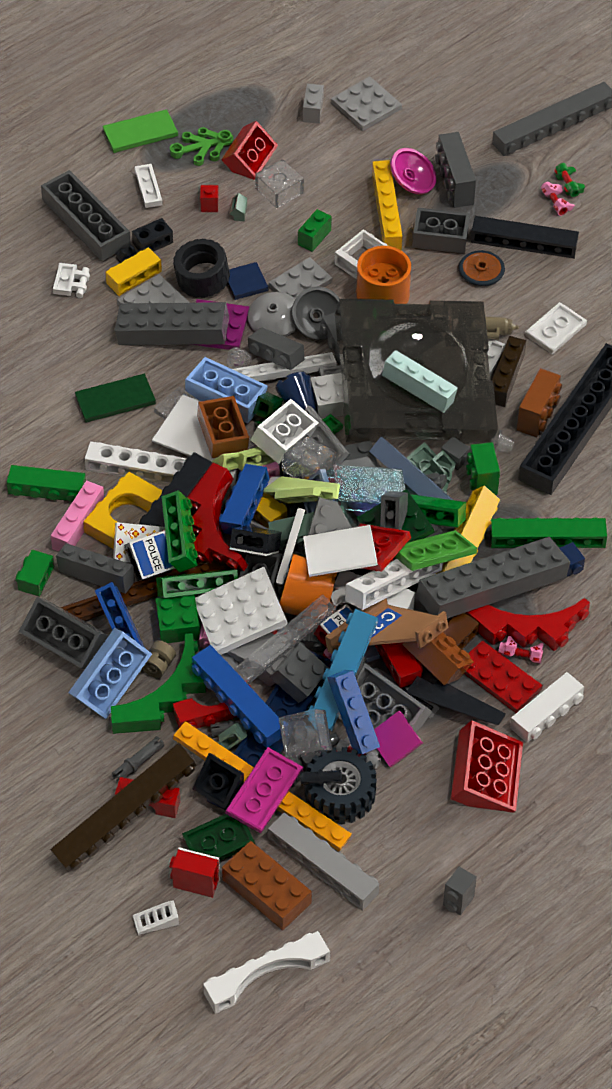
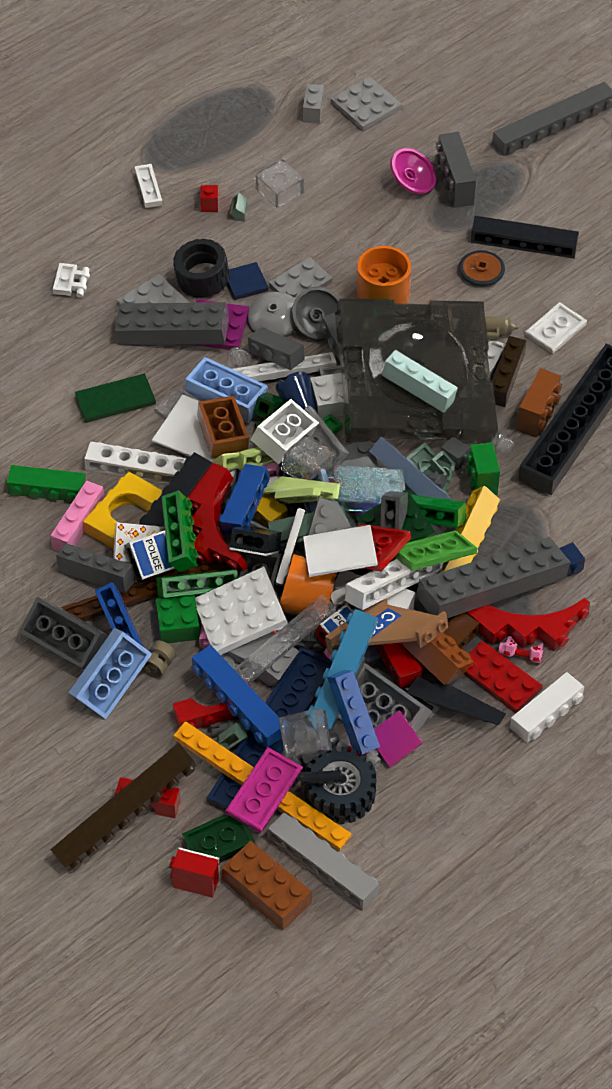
(35, 572): green brick -> none
(85, 215): dark grey brick -> none
(126, 253): black tile -> none
(131, 764): dark grey pin -> none
(133, 271): yellow brick -> none
(140, 131): bright green tile -> none
(149, 711): green arch -> none
(153, 235): black brick -> none
(165, 922): white slope -> none
(218, 781): black slope -> none
(220, 139): bright green plant -> none
(250, 151): red slope -> none
(299, 673): dark grey brick -> none
(304, 953): white arch -> none
(314, 230): green brick -> none
(343, 255): white window -> none
(387, 204): yellow brick -> none
(441, 230): dark grey brick -> none
(459, 891): dark grey brick -> none
(486, 768): red slope -> none
(560, 205): bright pink piece -> none
(563, 531): green brick -> none
(571, 188): green piece -> none

